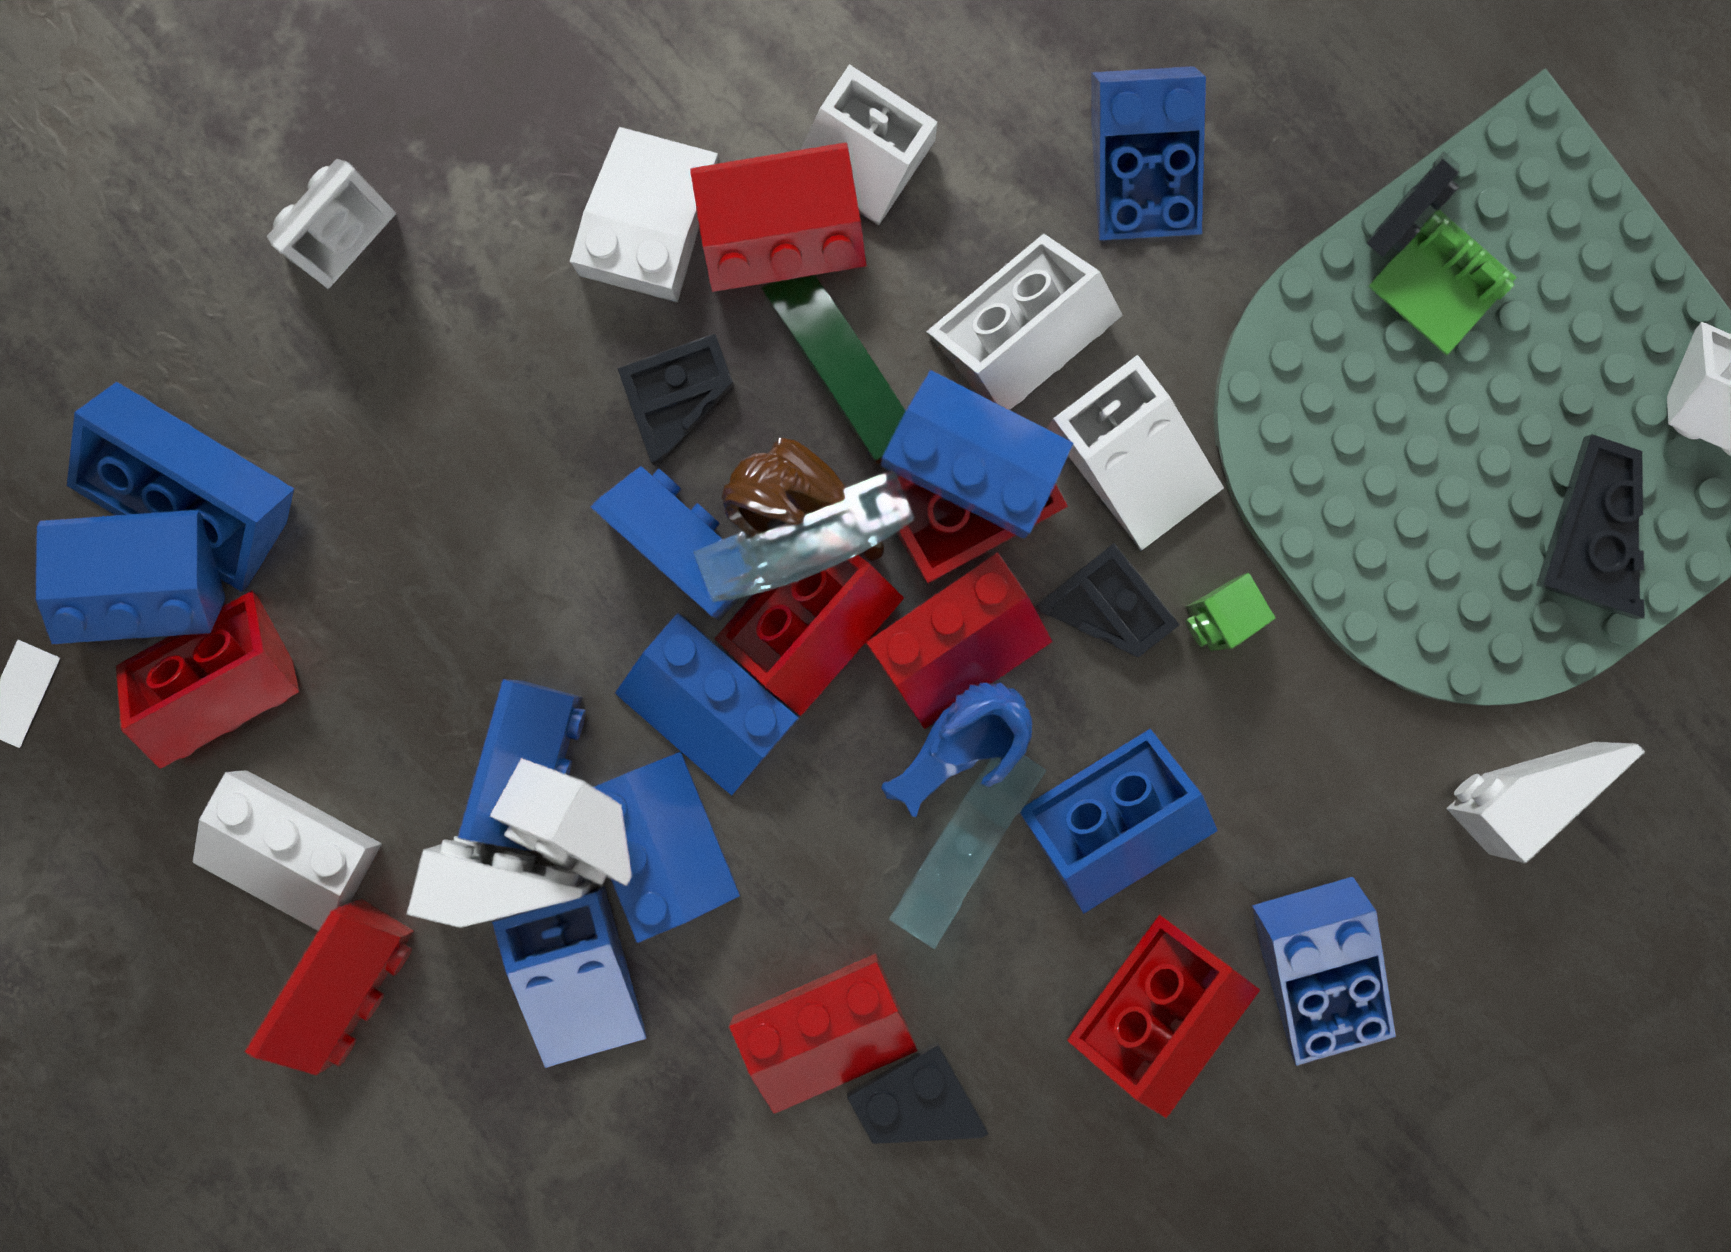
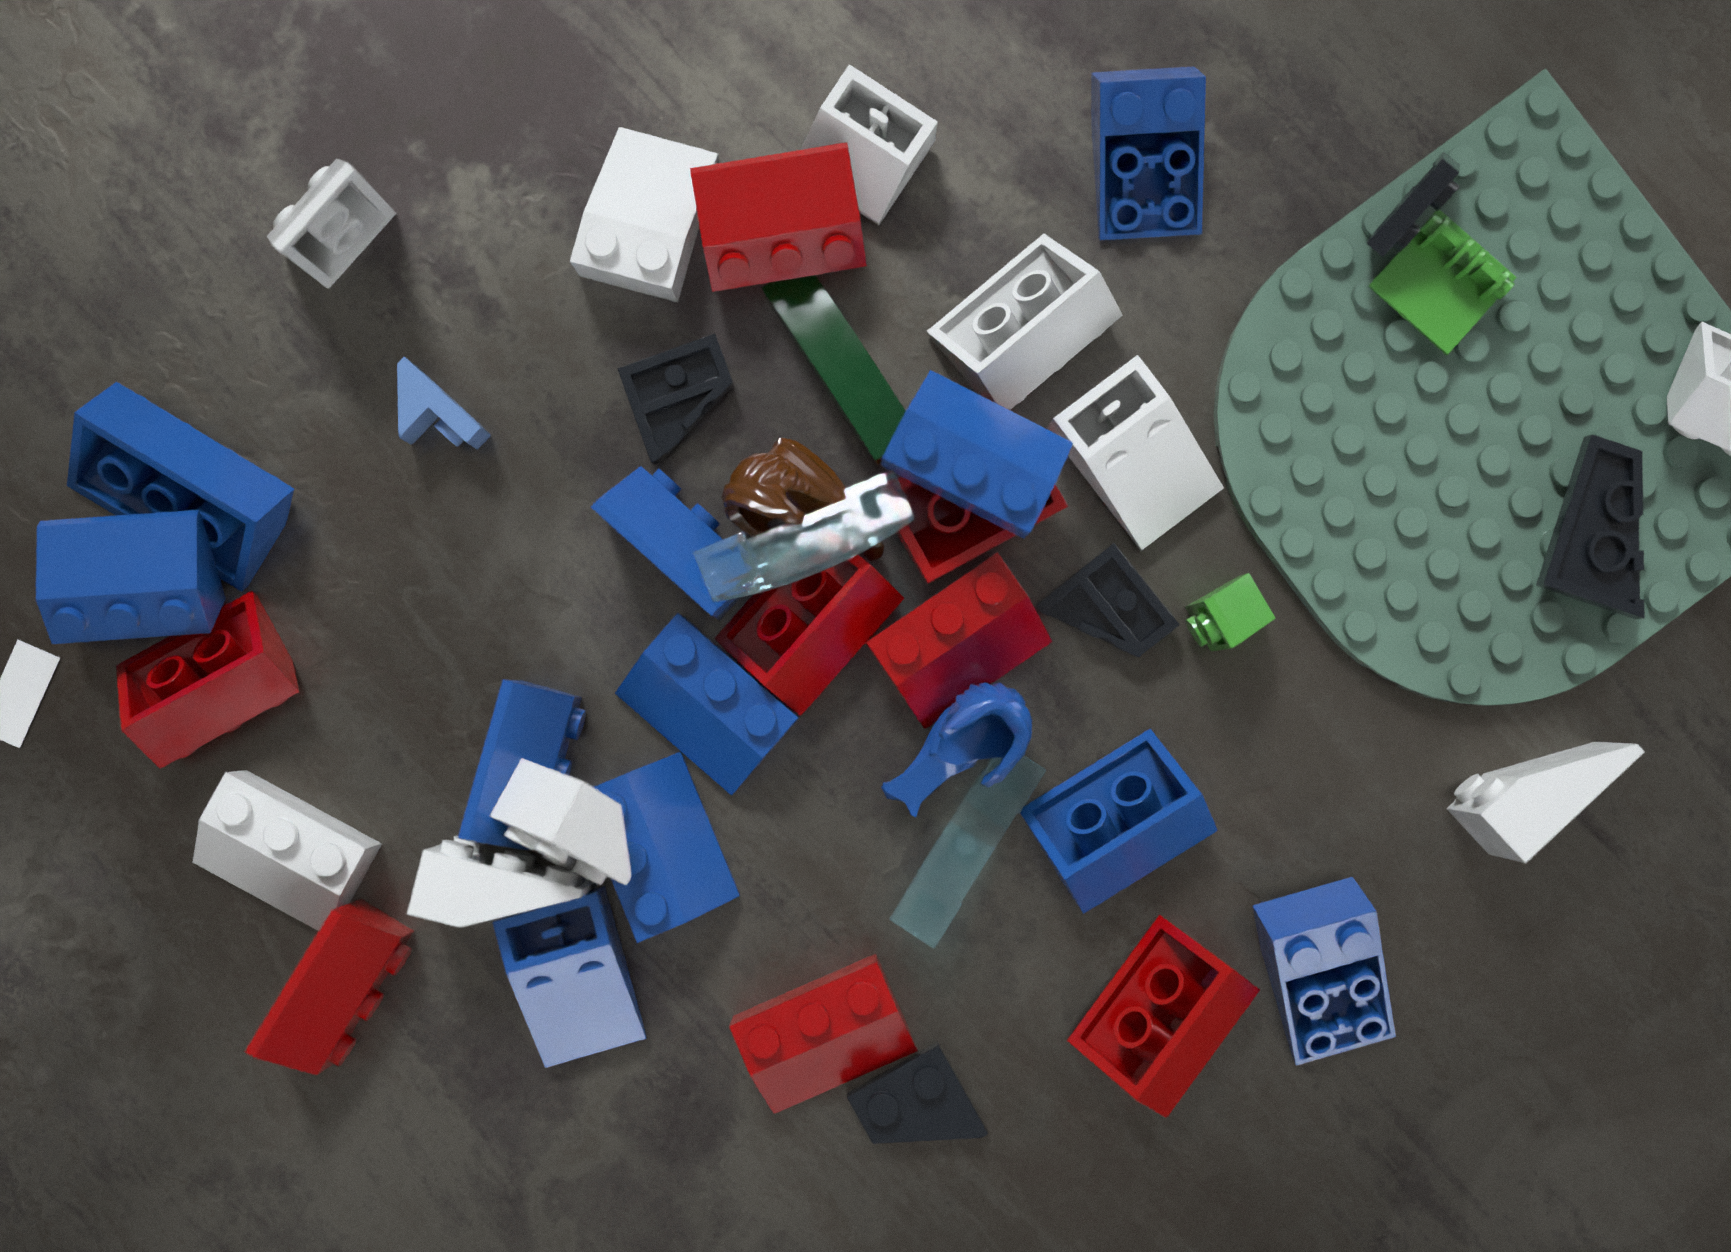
(424, 401): none -> medium blue slope

